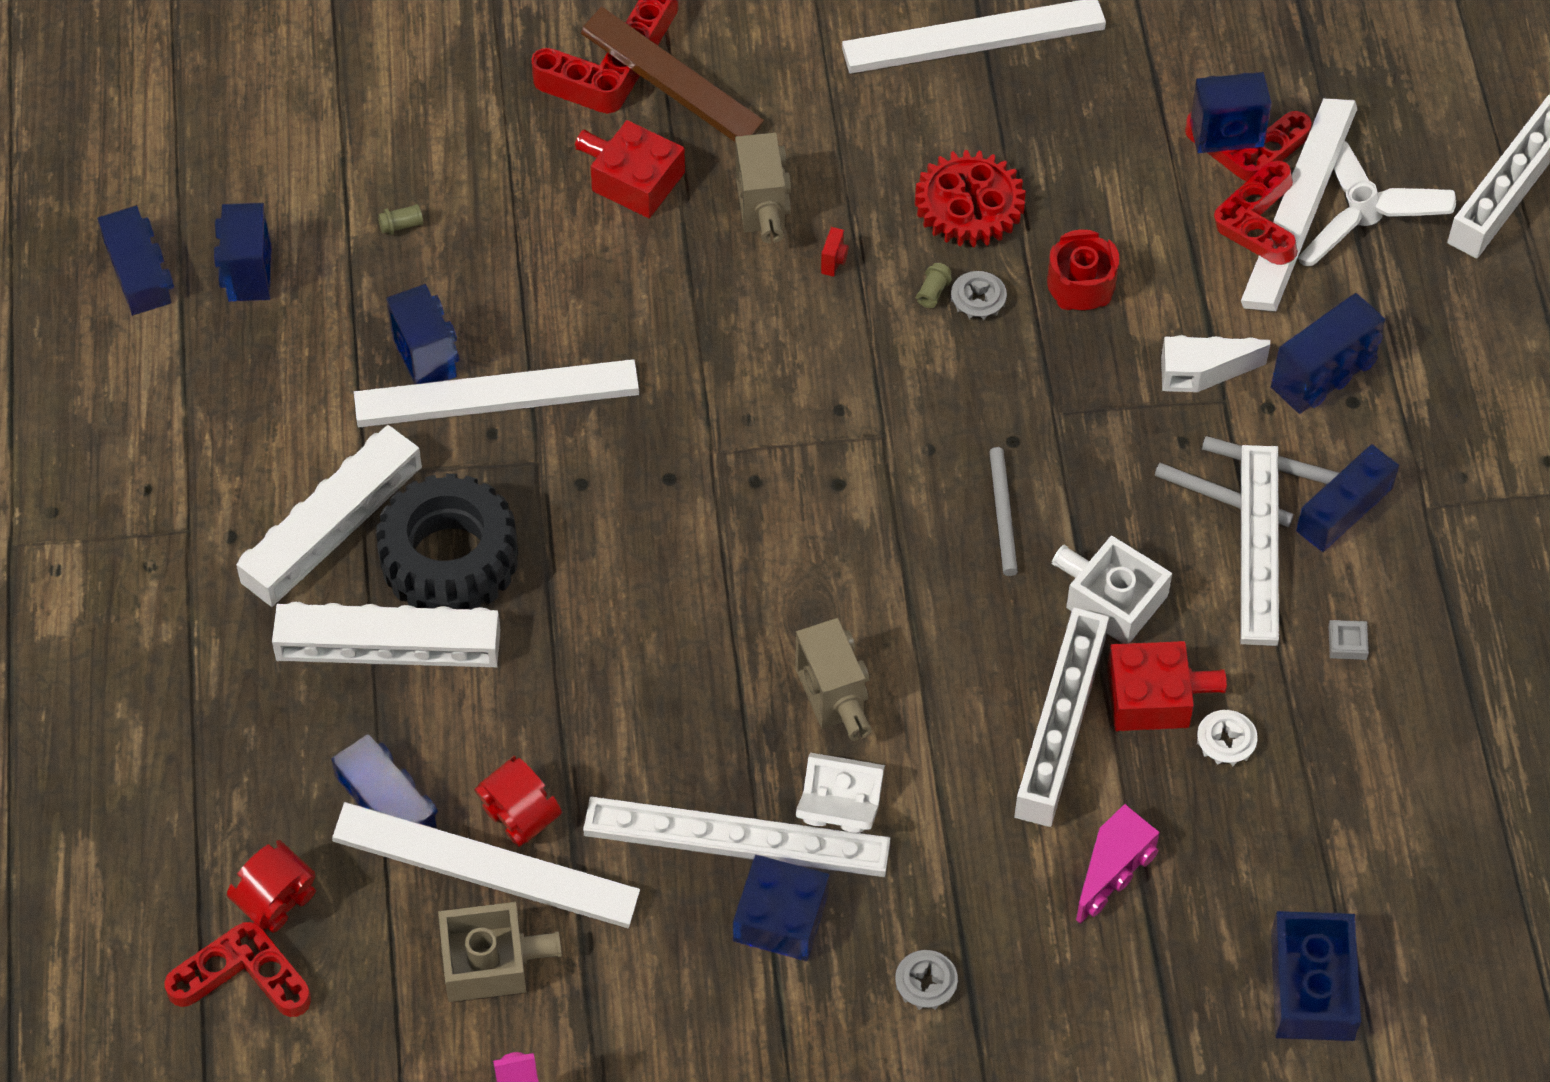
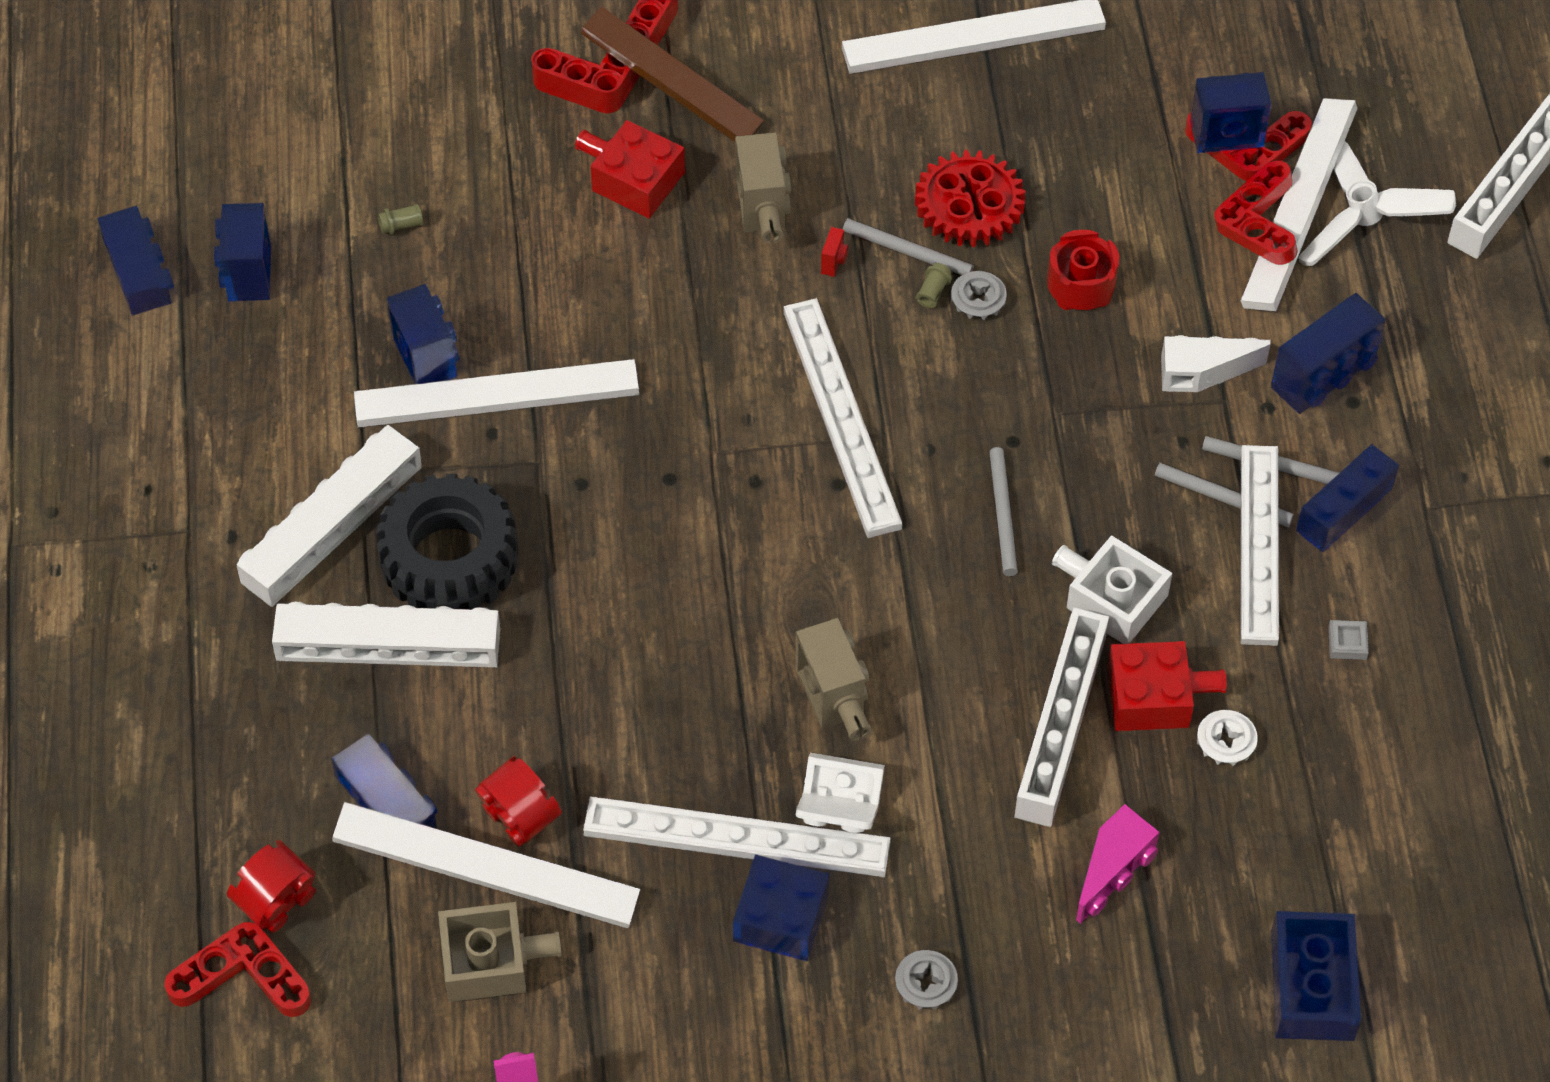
(842, 418): none -> white tile
(905, 247): none -> light grey bar

